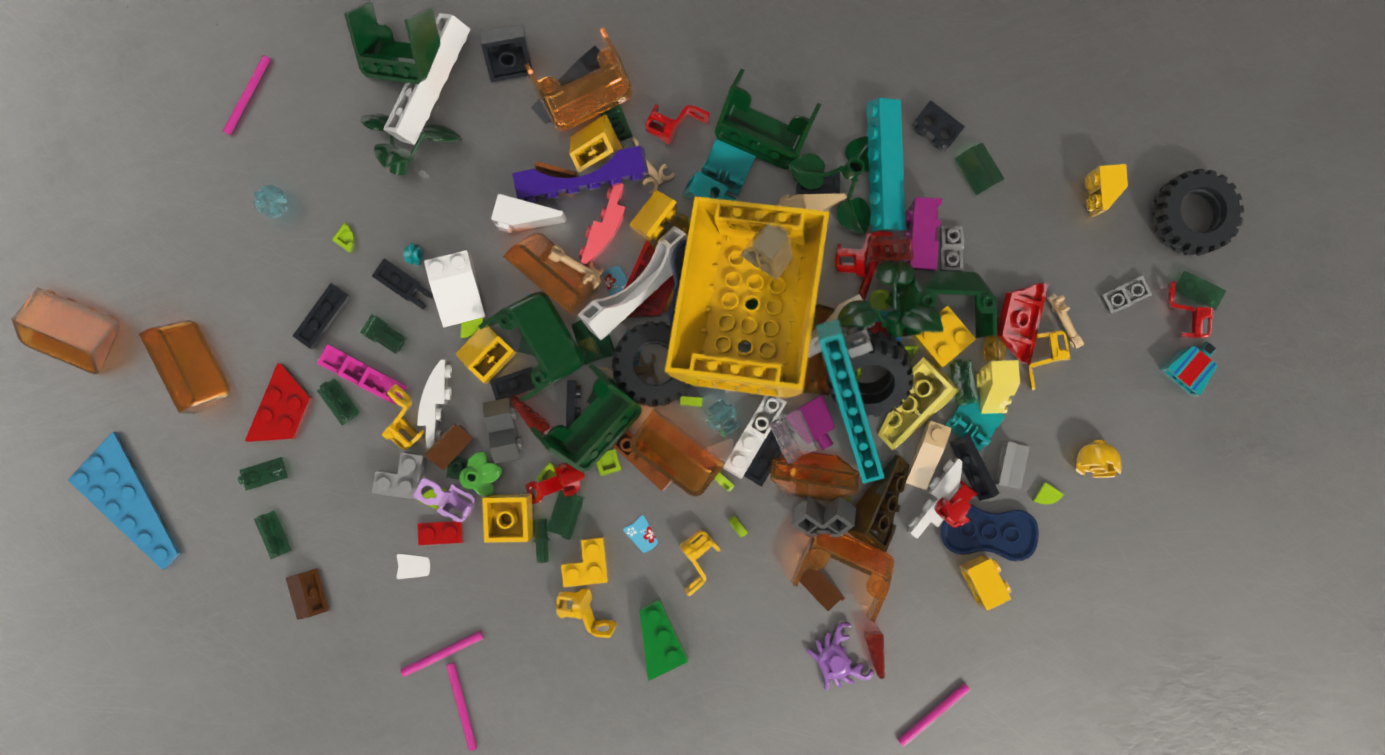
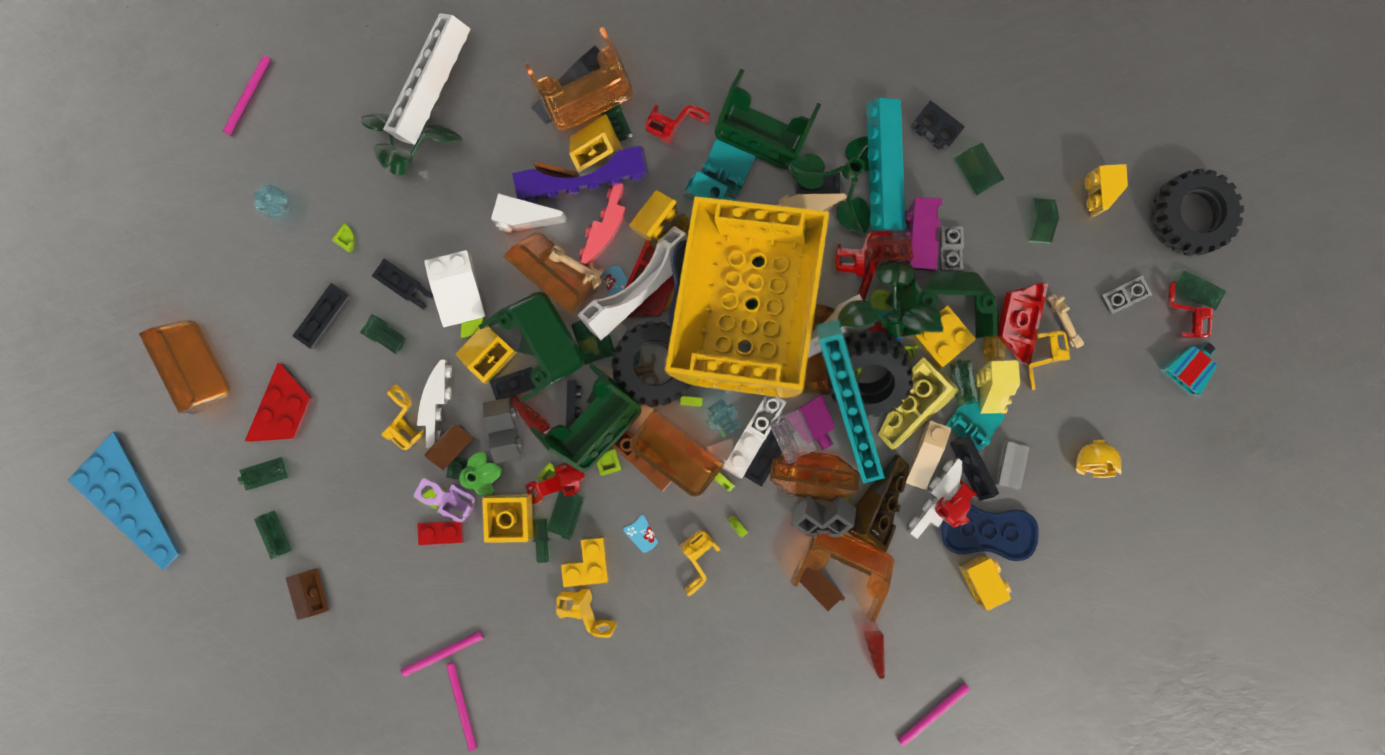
(66, 330): clear orange windscreen -> none
(338, 401): clear green hinge -> none
(359, 373): dark pink slope -> none
(388, 59): dark green windscreen -> none
(405, 482): light grey brick -> none
(412, 566): white sticker -> none
(413, 254): teal plate -> none
(506, 52): black slope -> none
(656, 178): tan bar -> none
(660, 640): green wedge -> none
(769, 250): dark tan wedge -> none
(834, 660): medium lavender animal -> none
(857, 341): light grey slope -> none
(1043, 220): none -> clear green slope
(1047, 495): lime tile -> none

